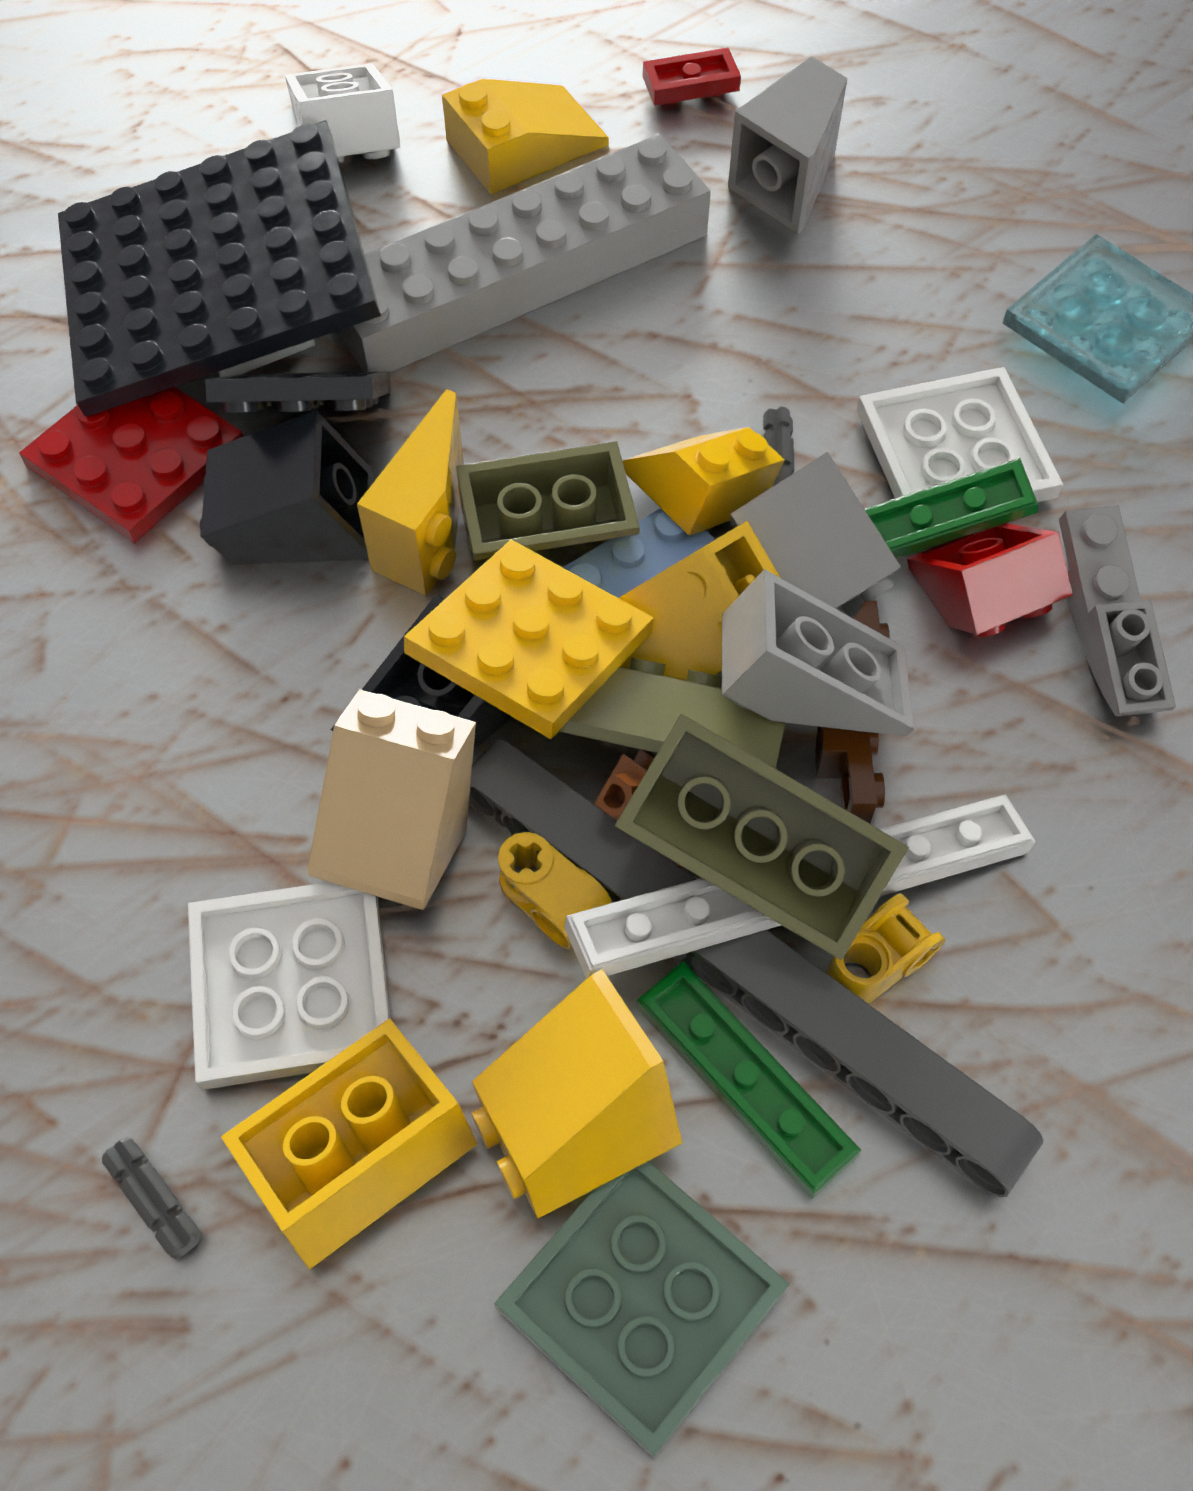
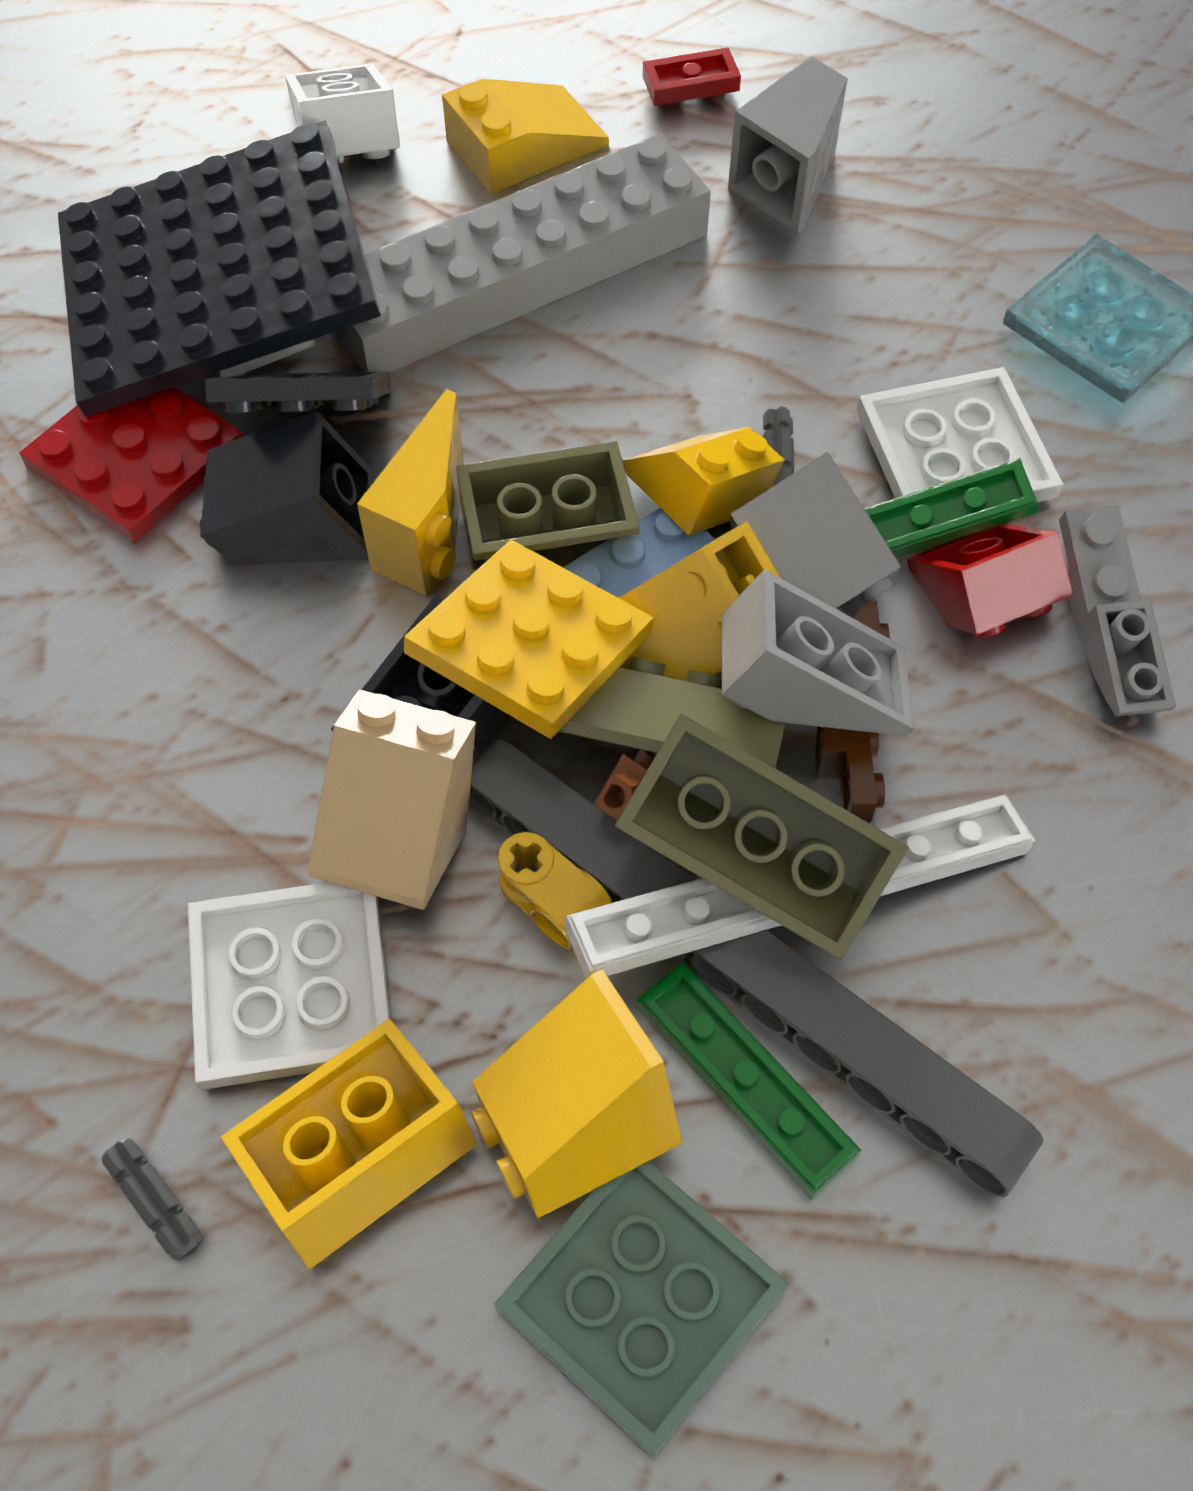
(889, 947): yellow piece -> none

